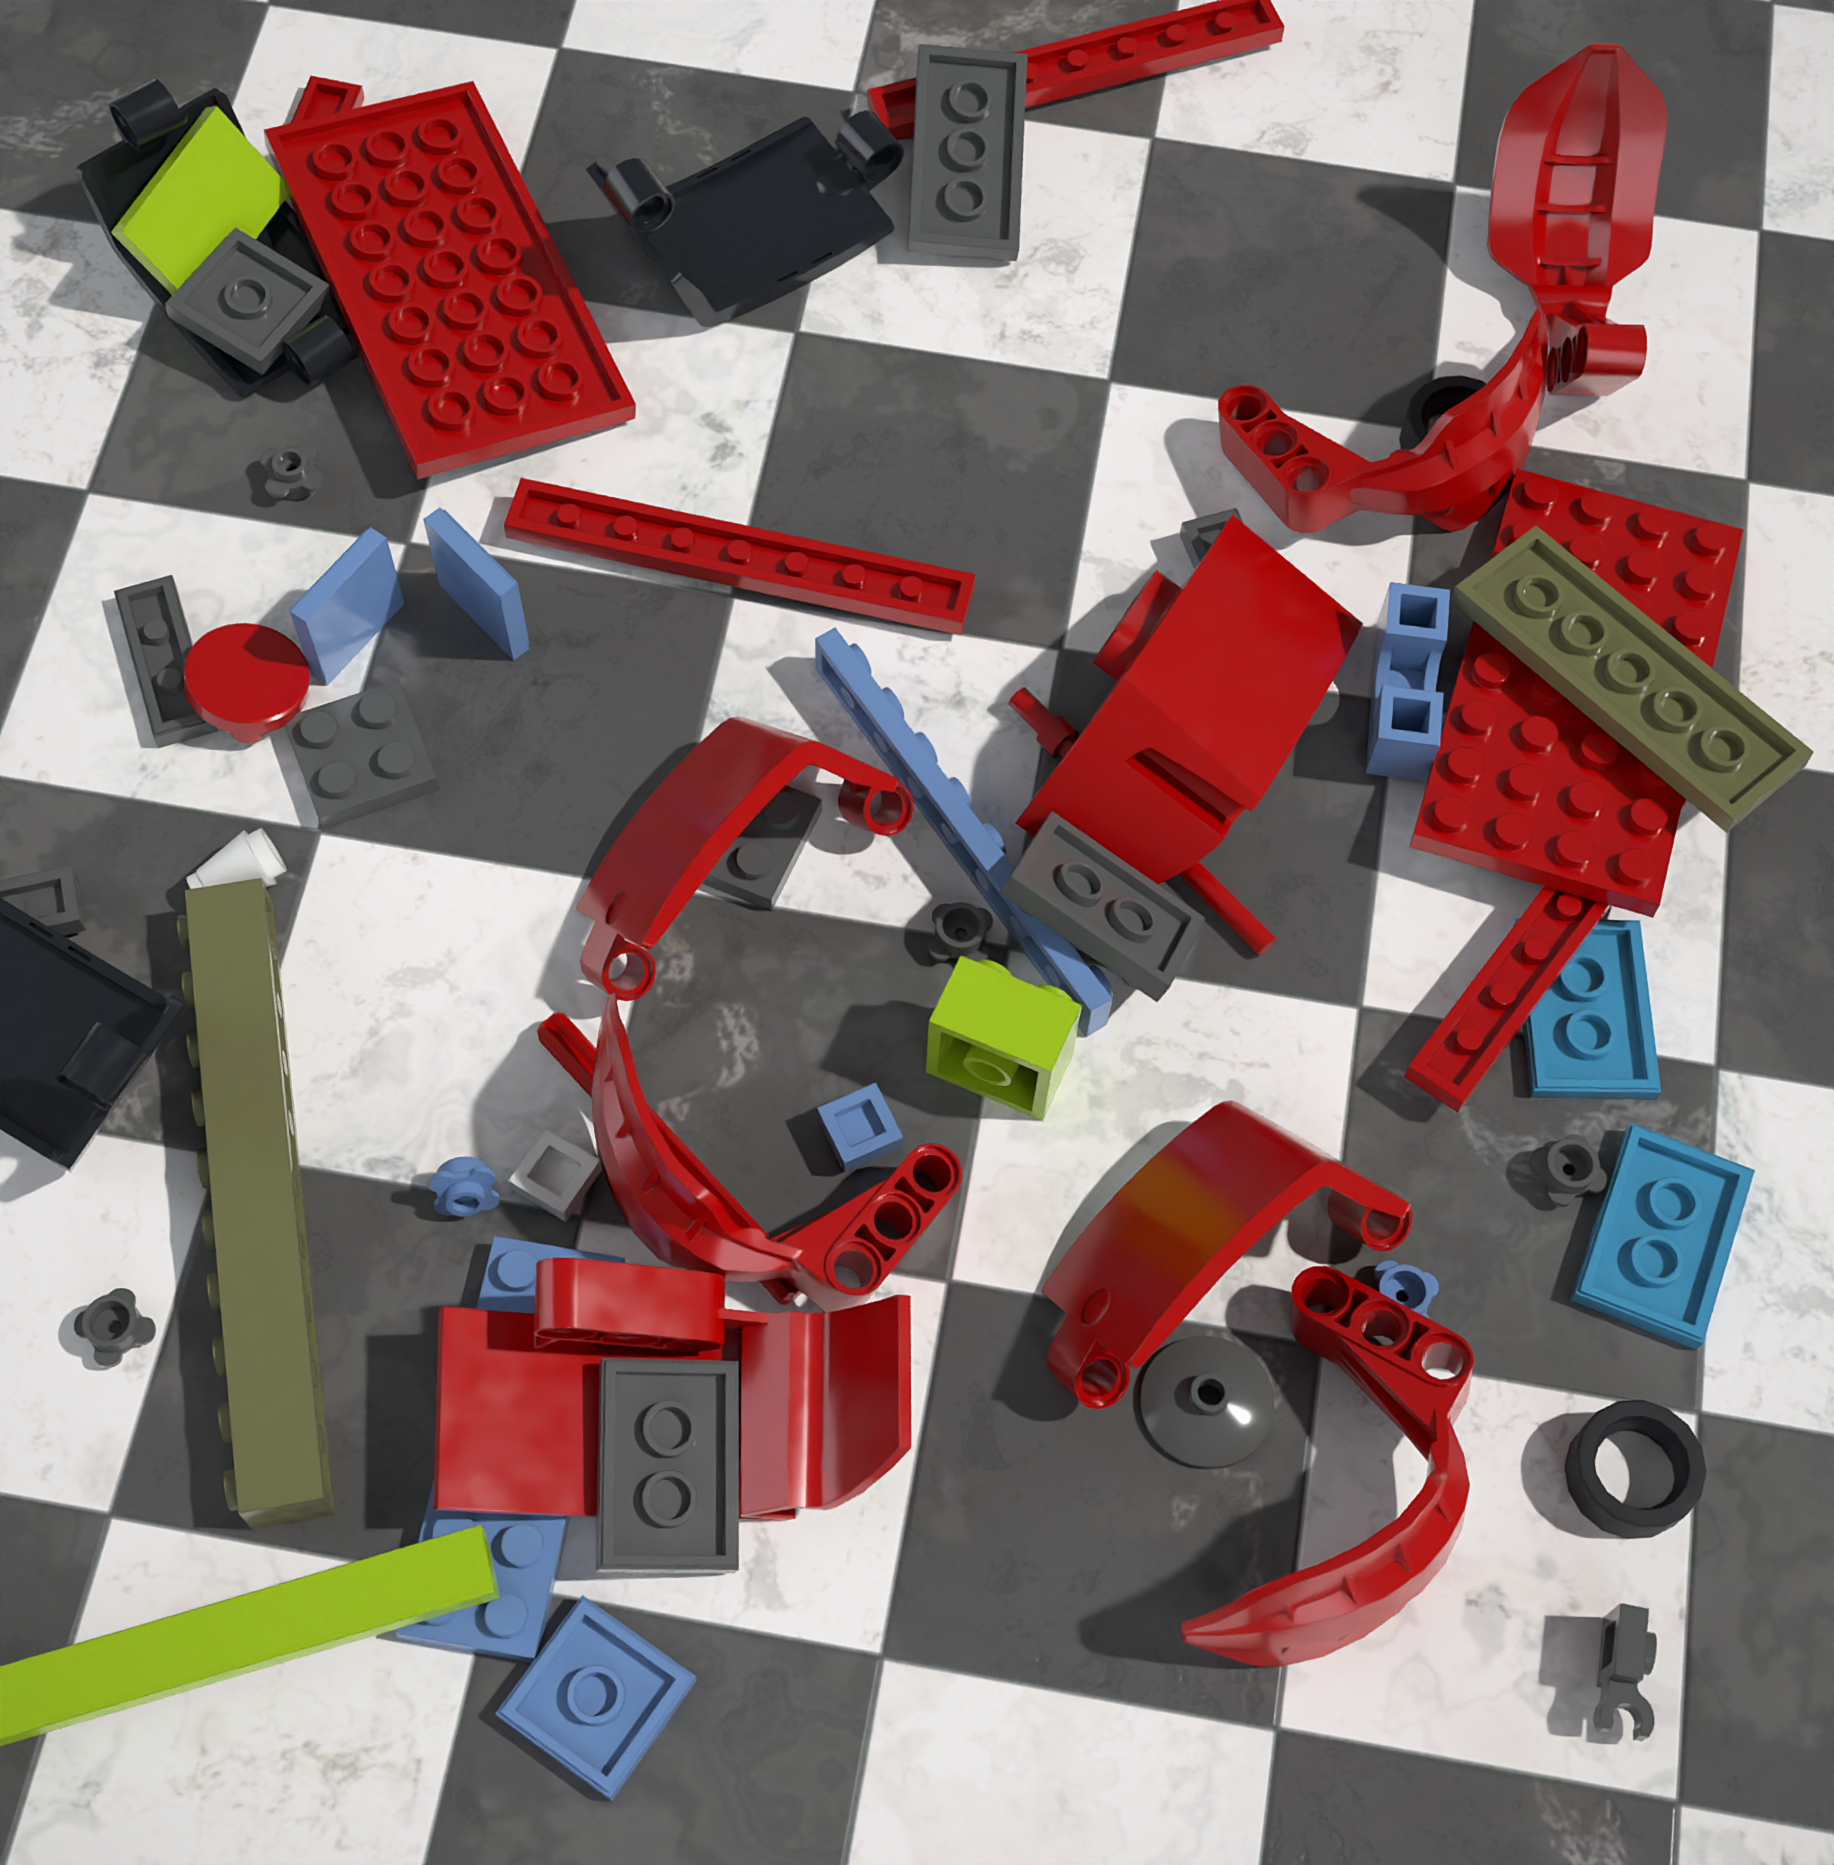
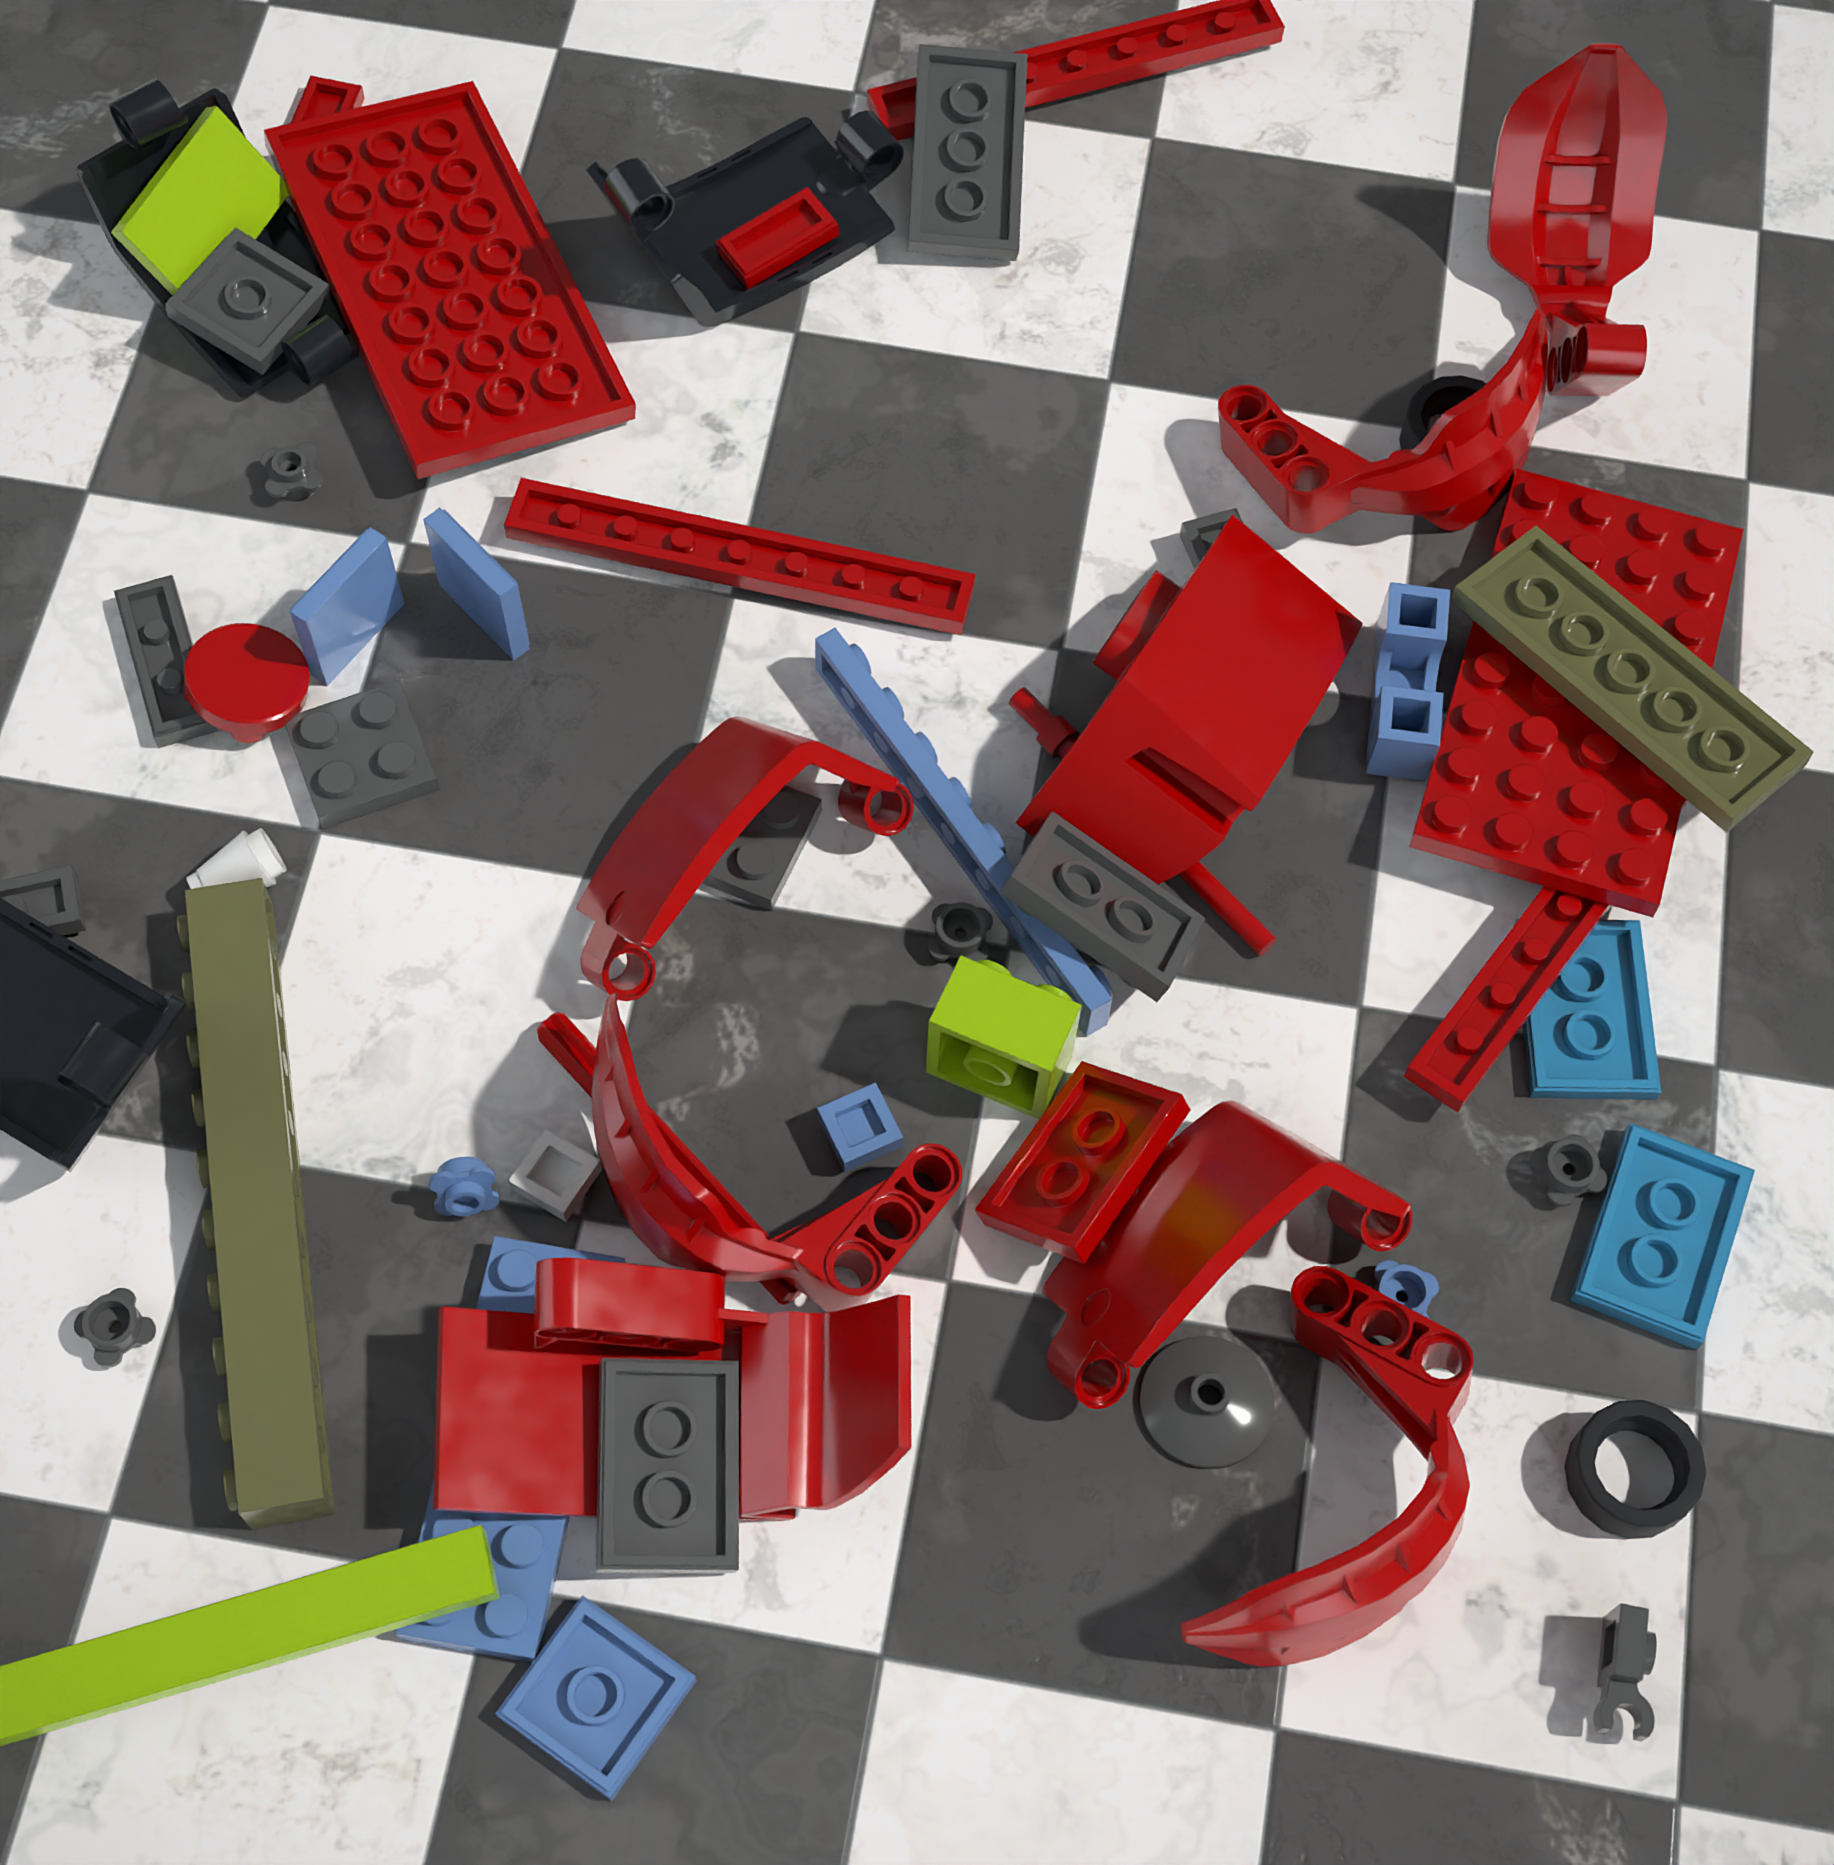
(777, 238): none -> red tile
(1083, 1161): none -> red plate

